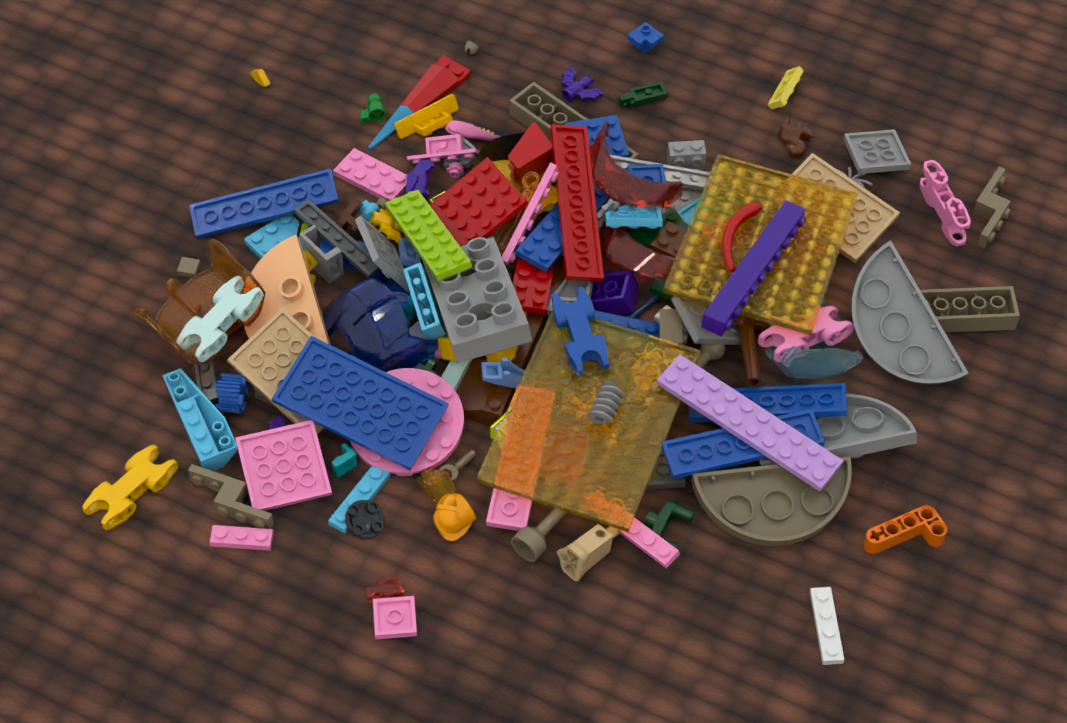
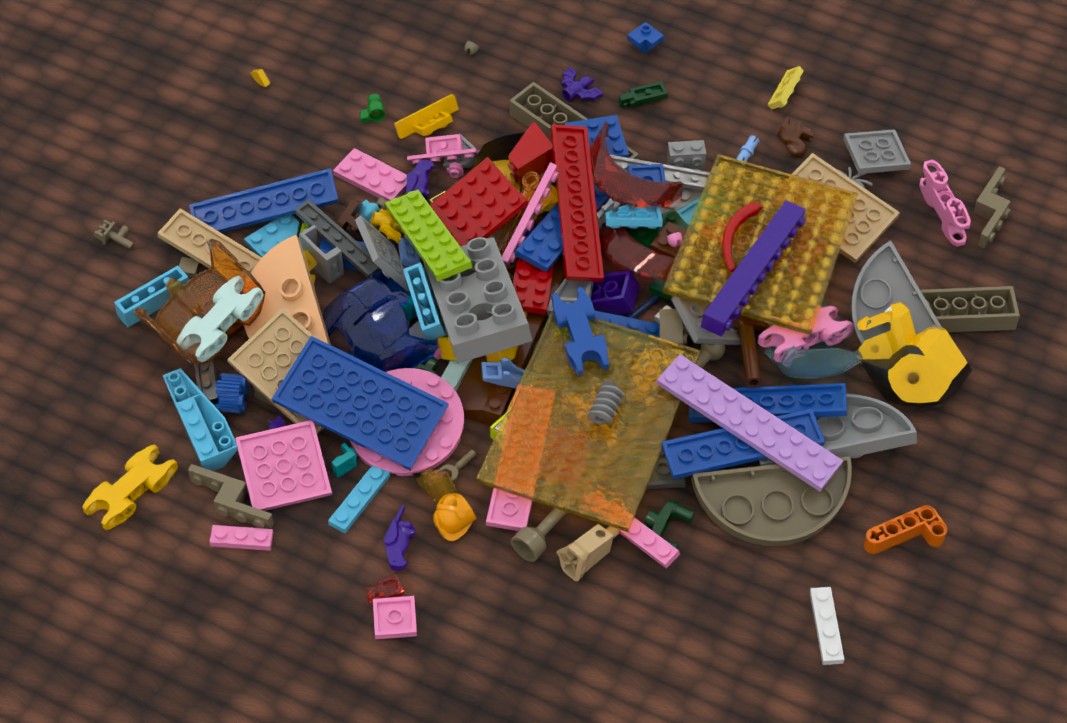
(107, 231): none -> dark tan arm
(149, 296): none -> medium azure brick
(191, 238): none -> tan plate
(364, 519): black dish -> none
(397, 541): none -> dark purple animal
(436, 82): red plate -> none
(469, 131): bright pink animal -> none
(675, 239): none -> bright pink hinge
(748, 149): none -> light blue pin
(911, 365): none -> yellow piece

